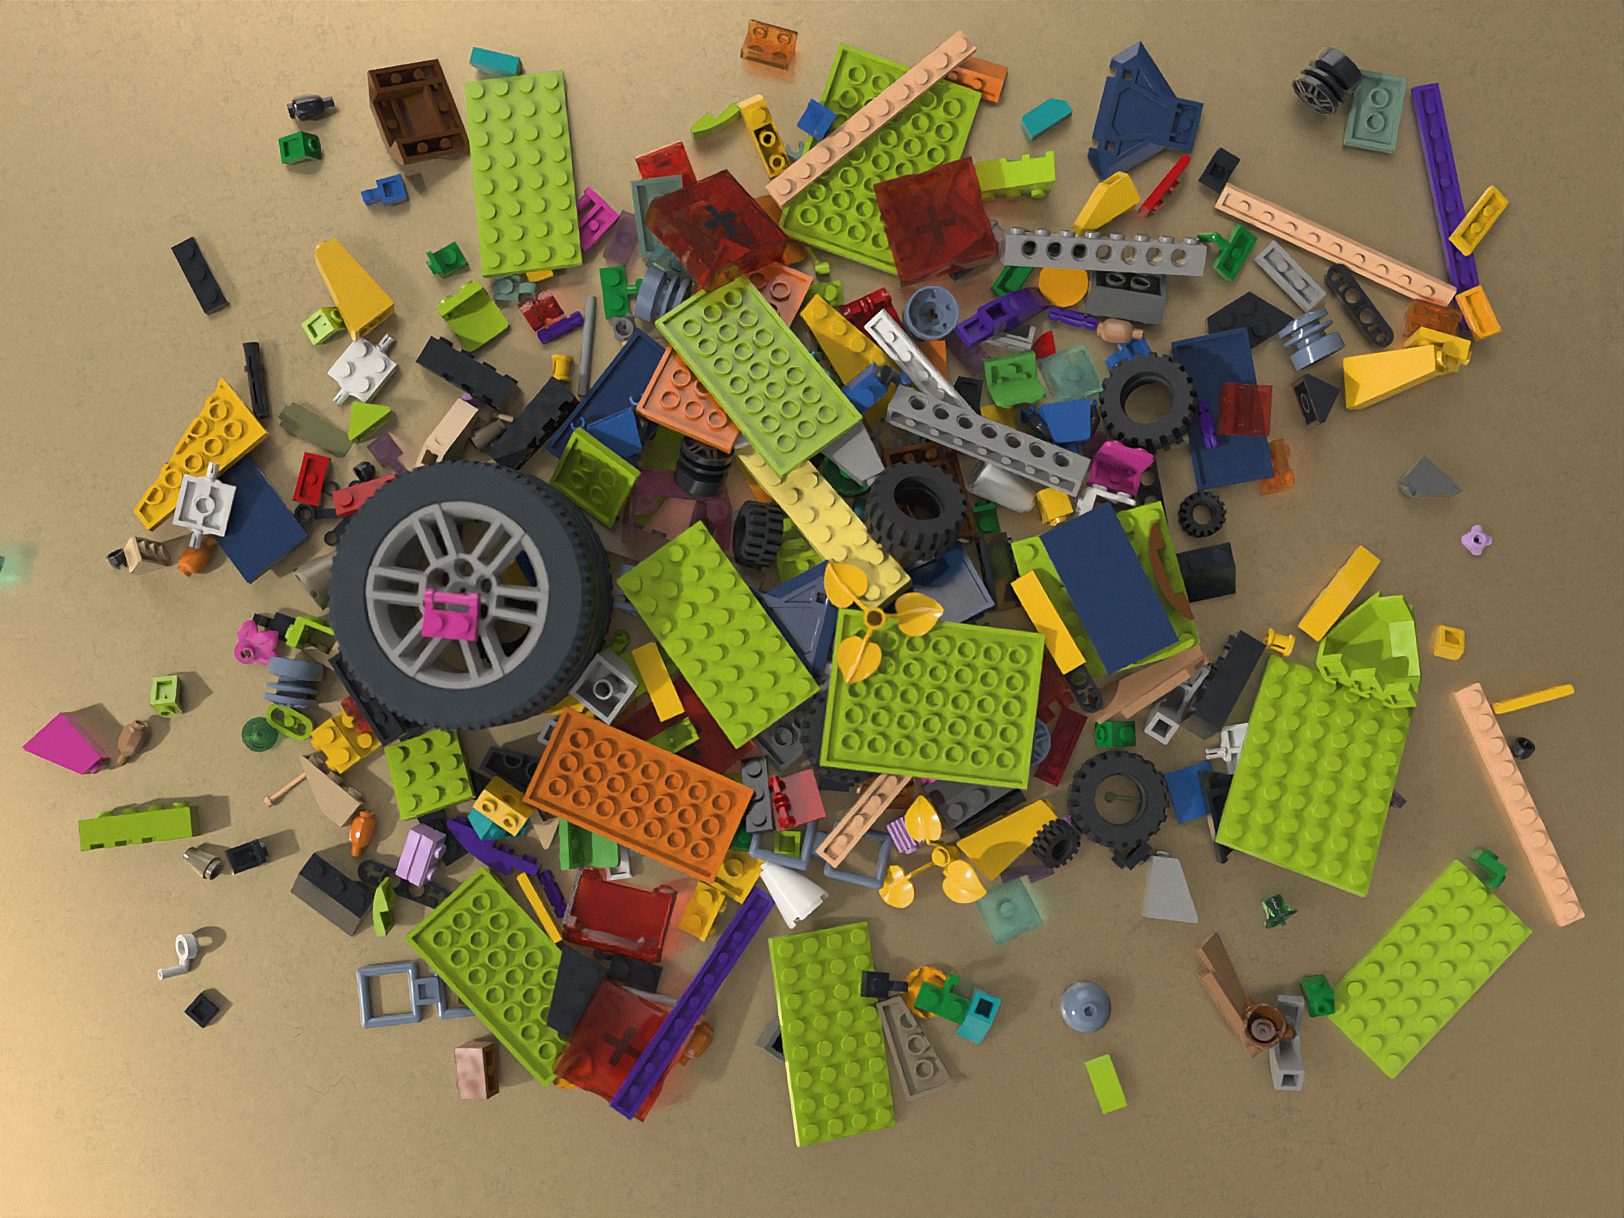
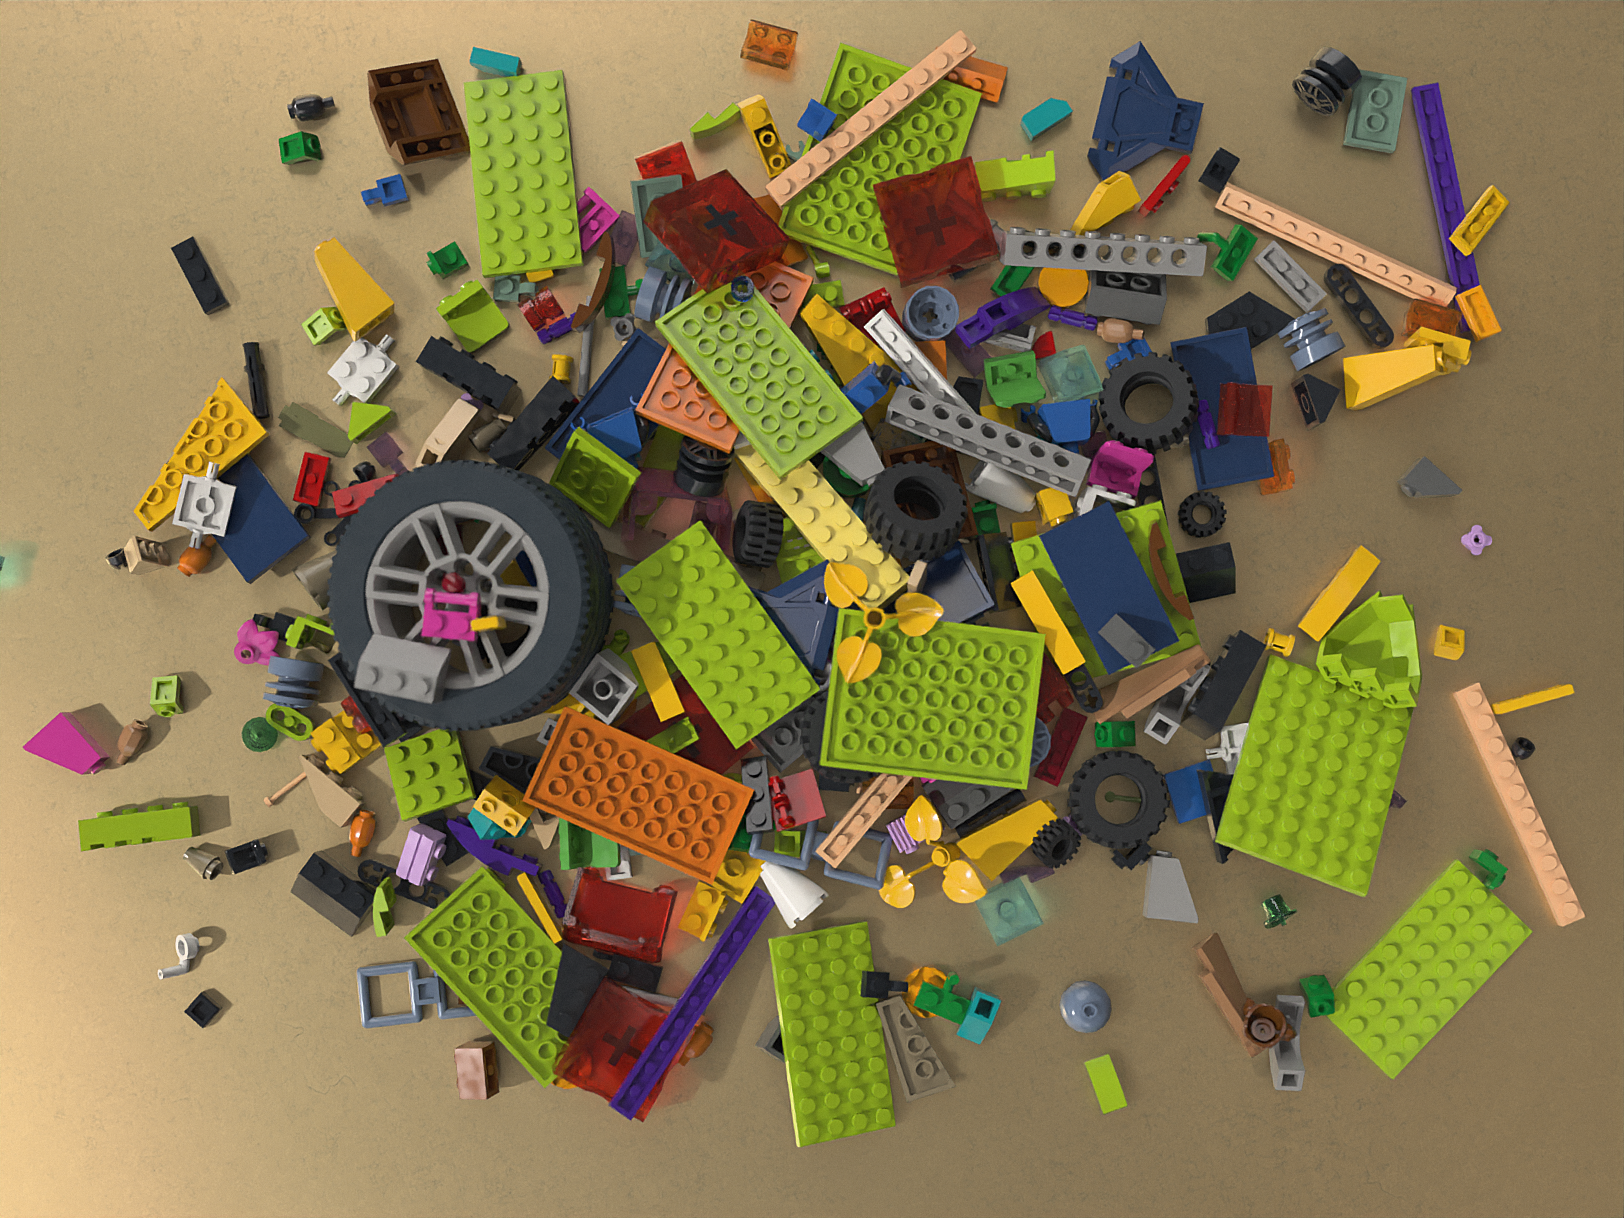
(403, 668): none -> light grey slope
(454, 583): none -> dark red hinge
(488, 623): none -> yellow tile
(586, 314): none -> reddish brown slope
(742, 280): none -> bush
(917, 578): none -> tan tile
(1023, 530): none -> yellow slope
(1126, 641): none -> dark grey slope

